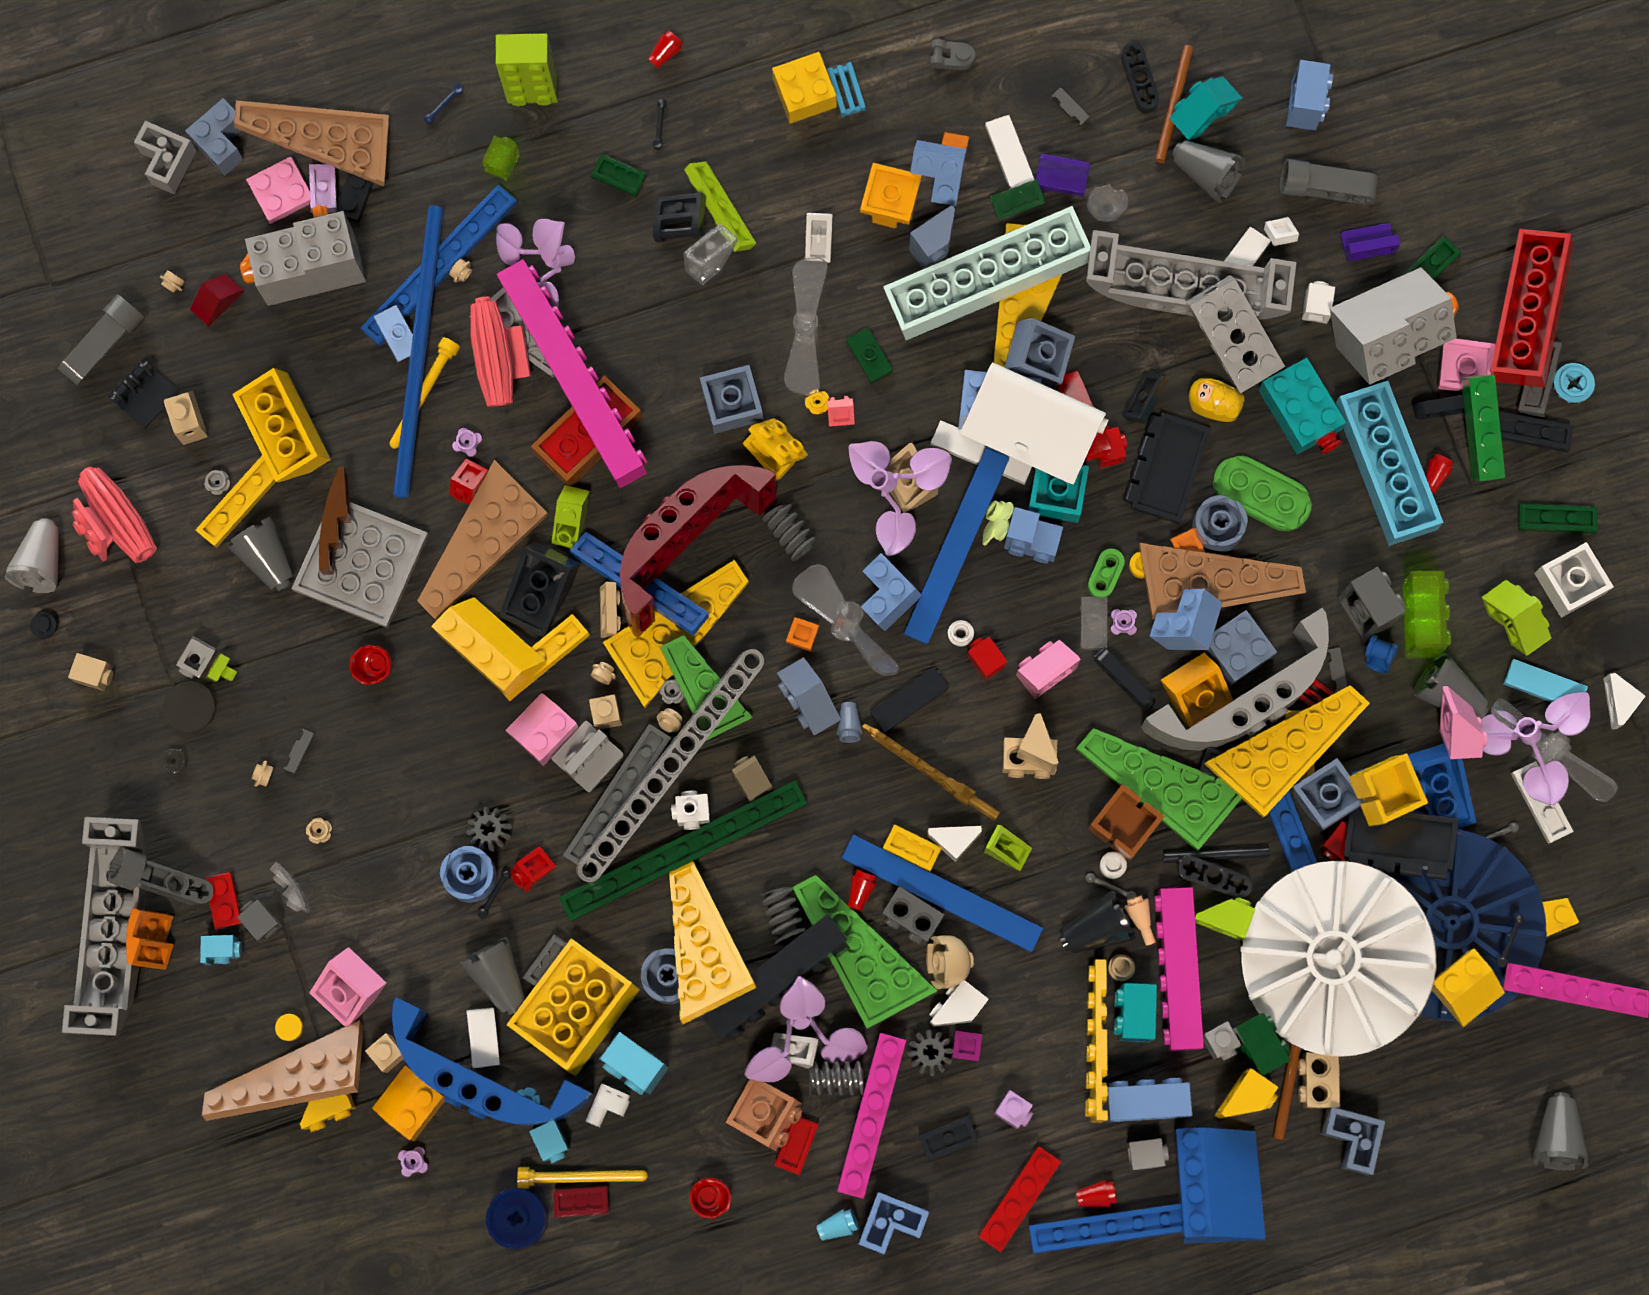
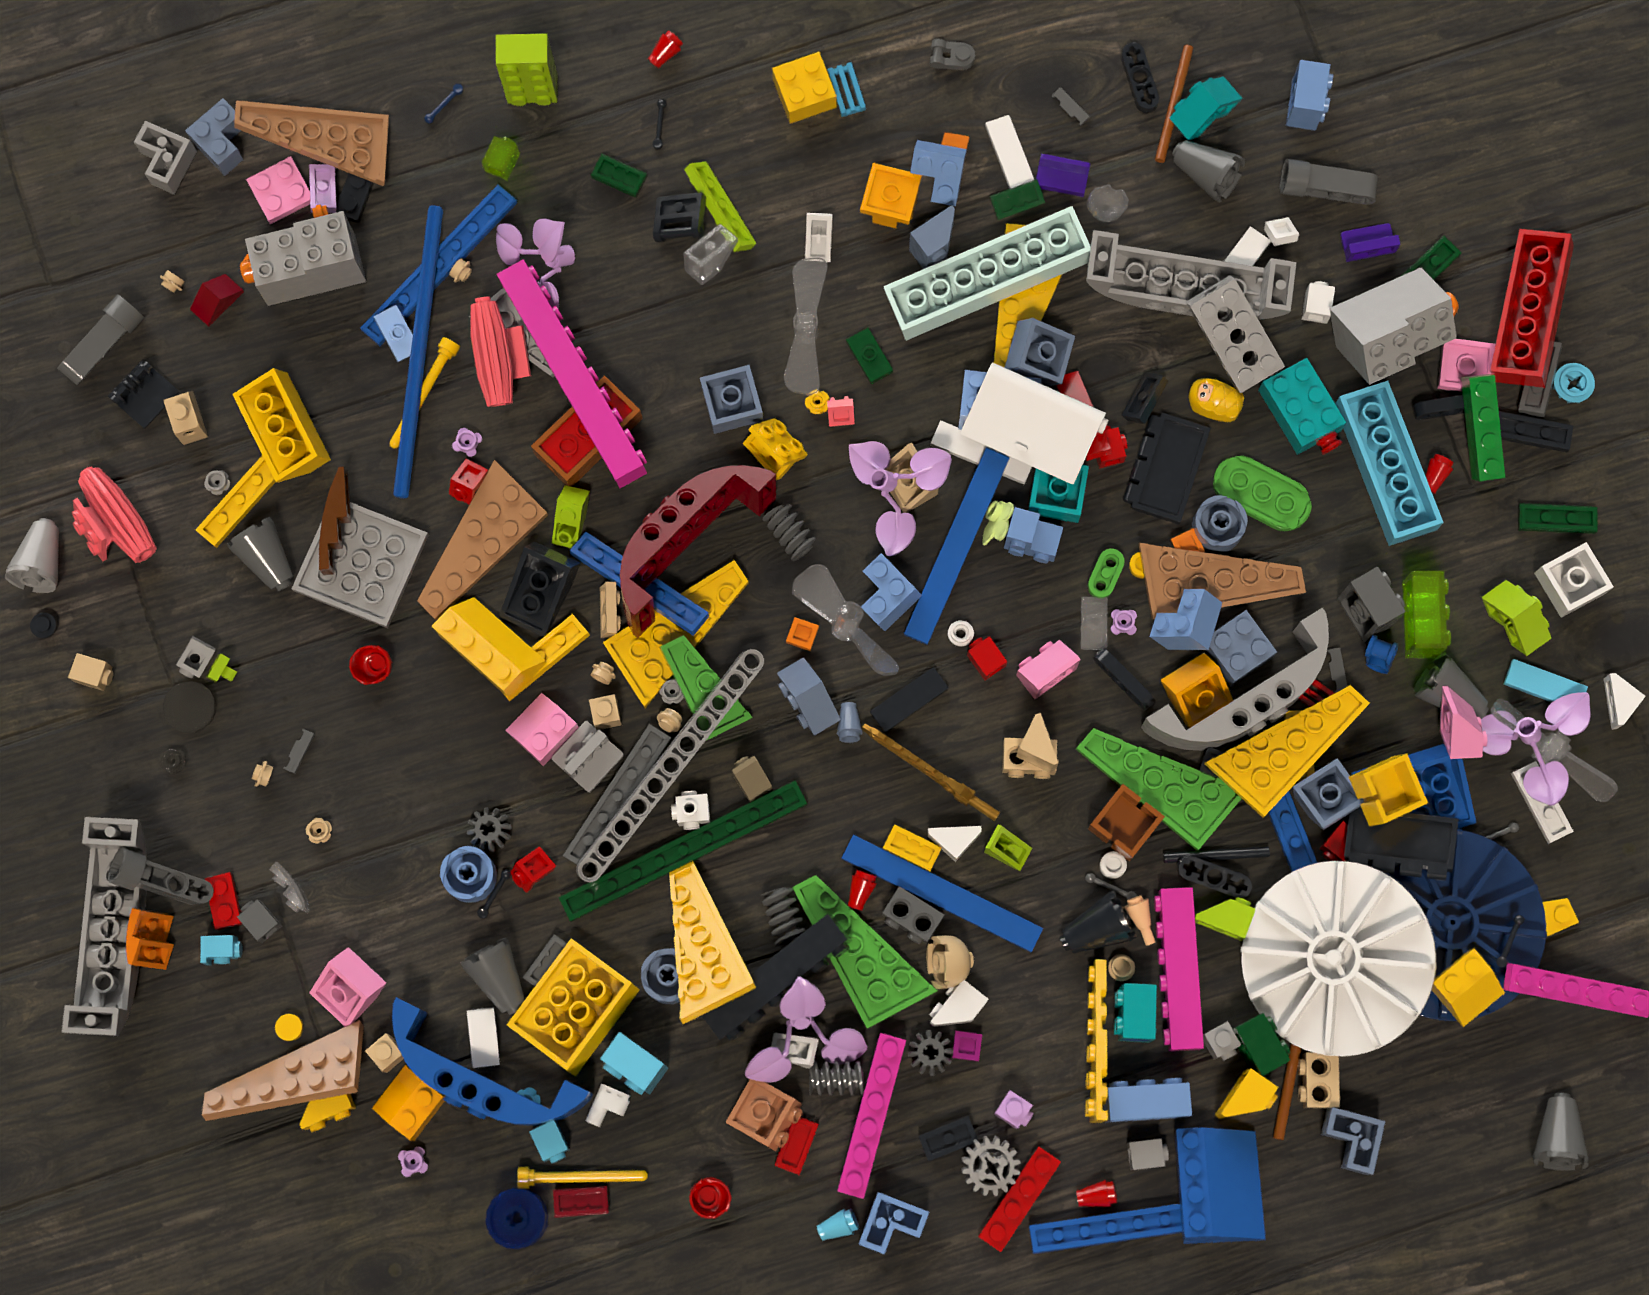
(982, 1171): none -> light grey gear

